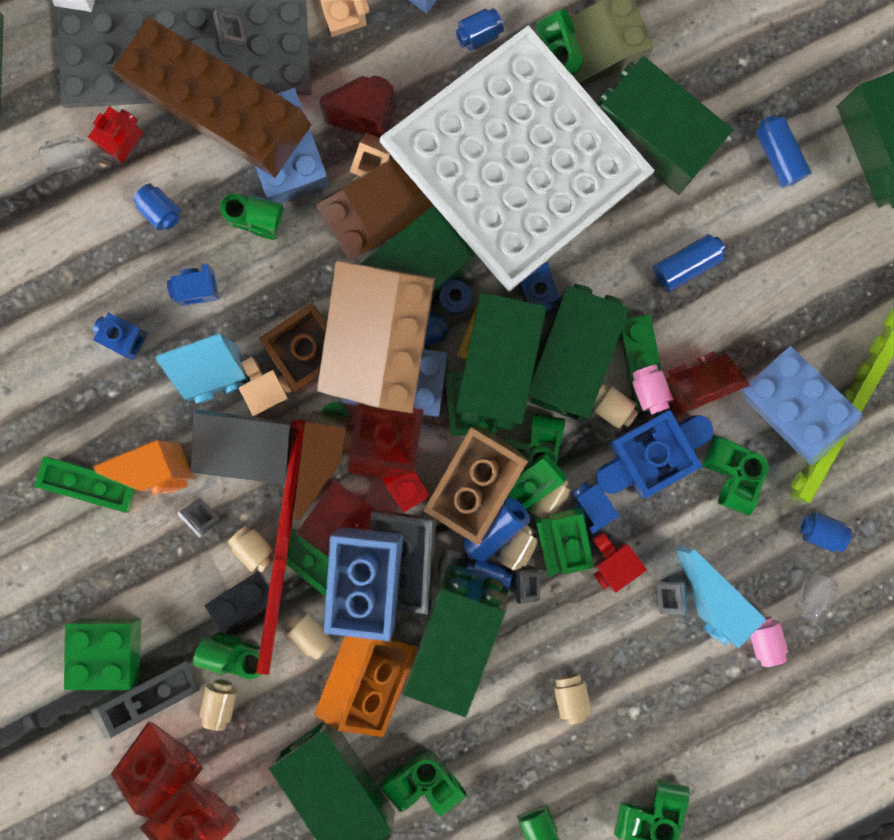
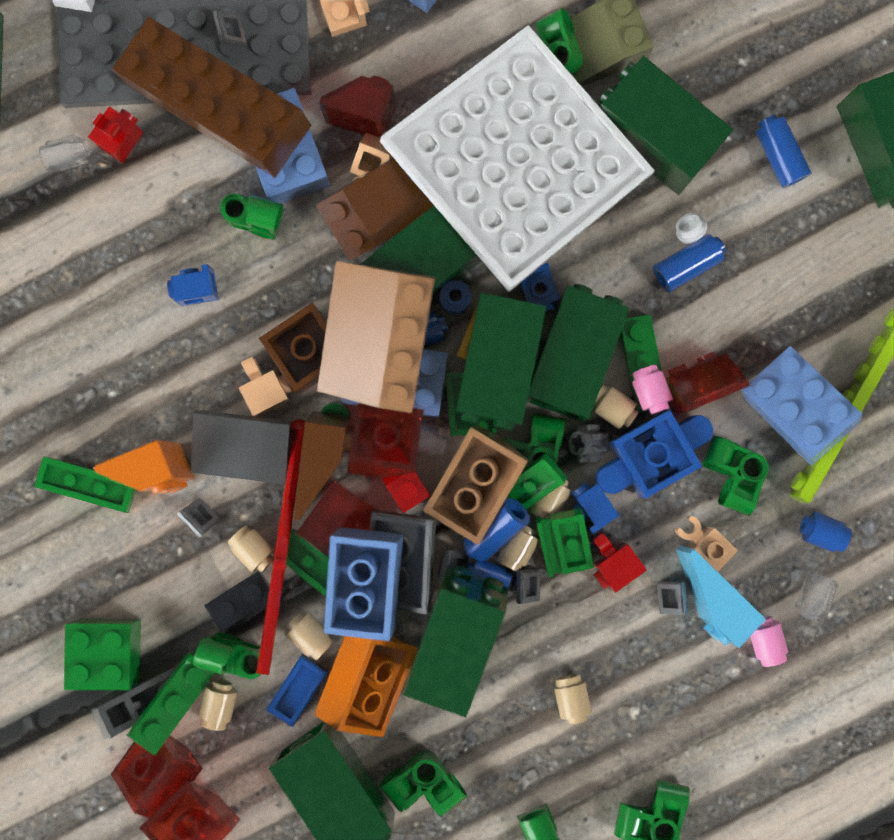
(129, 338): blue brick -> none
(156, 207): blue brick -> none
(169, 705): none -> green plate
(205, 368): medium azure slope -> none
(297, 690): none -> blue tile
(479, 29): blue brick -> none
(588, 443): none -> dark grey gear
(690, 228): none -> white plate
(708, 543): none -> light nougat brick

